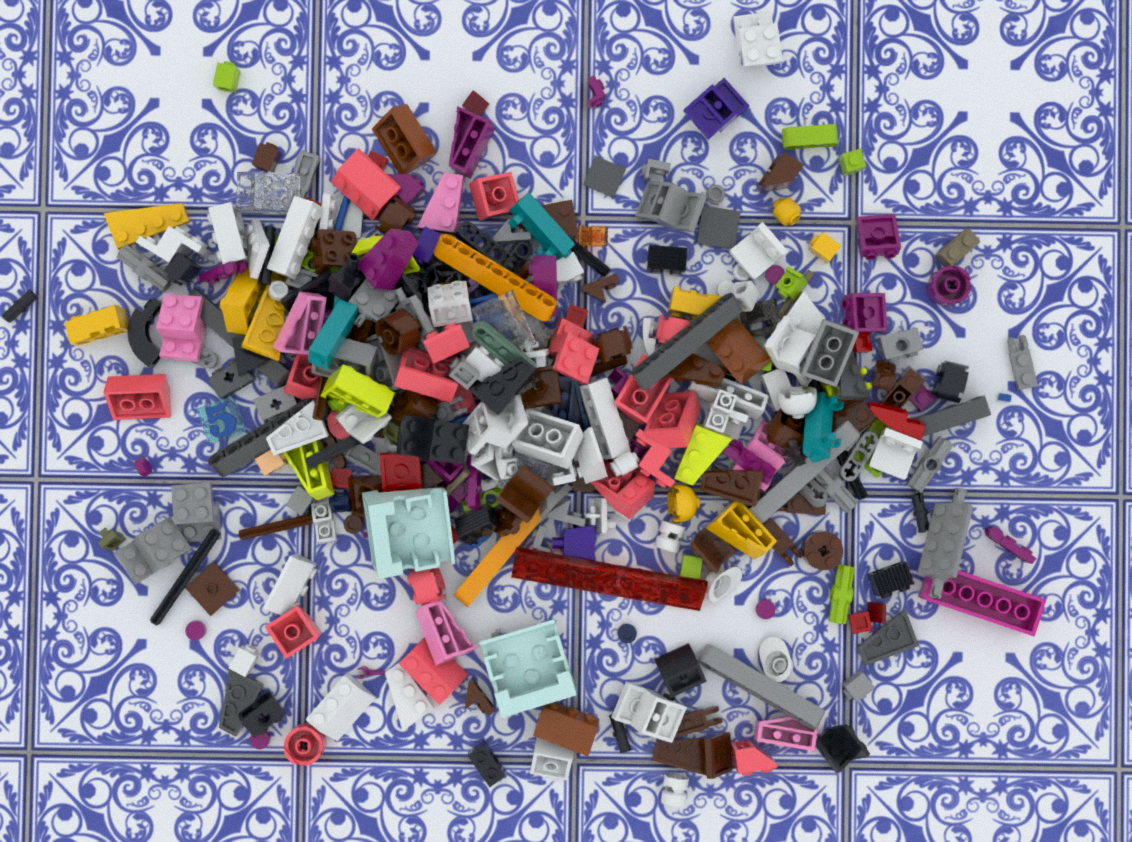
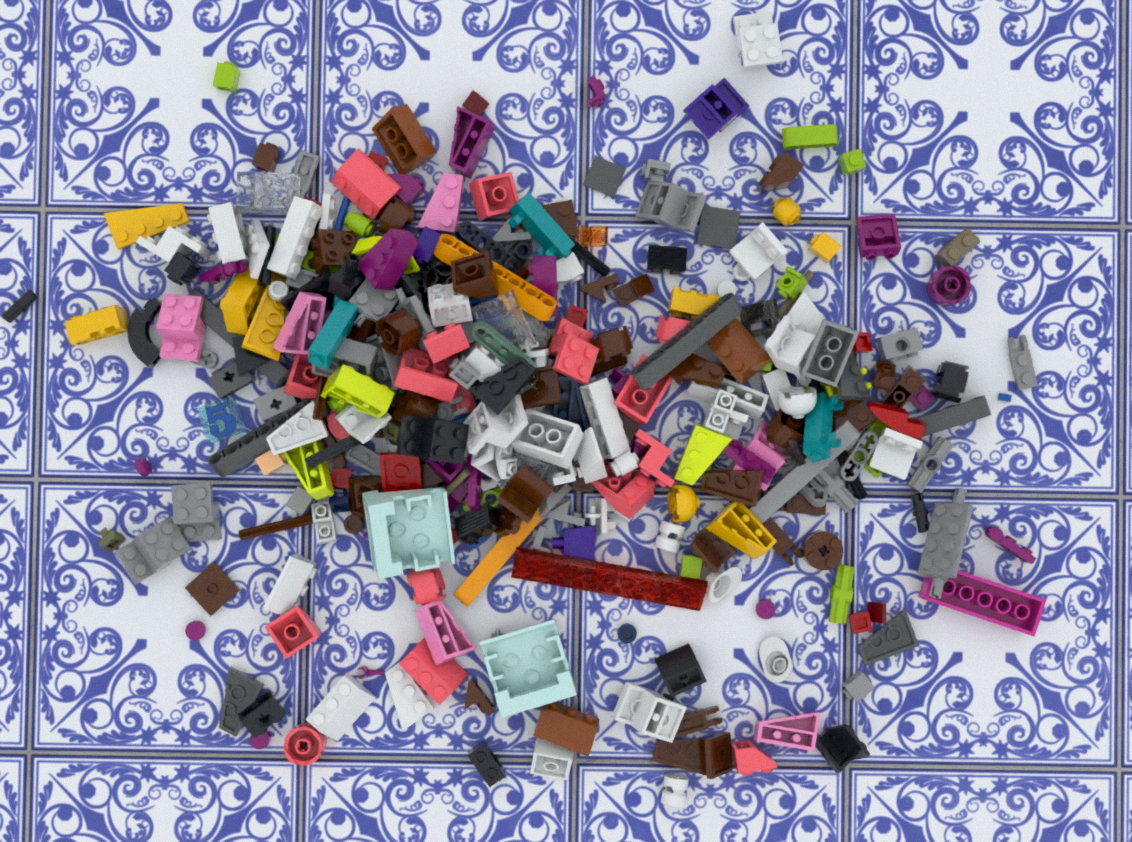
(138, 396): coral slope -> none
(144, 267): light grey piece -> none
(185, 576): black axle -> none
(244, 660): white brick -> none
(359, 224): none -> lime brick
(475, 276): none -> reddish brown slope
(620, 734): black pin -> none
(633, 290): none -> reddish brown slope
(649, 343): white slope -> none
(674, 419): coral slope -> none
(715, 194): light grey plate -> none
(745, 294): white brick -> none
(761, 687): light grey beam -> none
(774, 274): magenta tile -> none
(865, 312): magenta plate -> none
(890, 579): black brick -> none

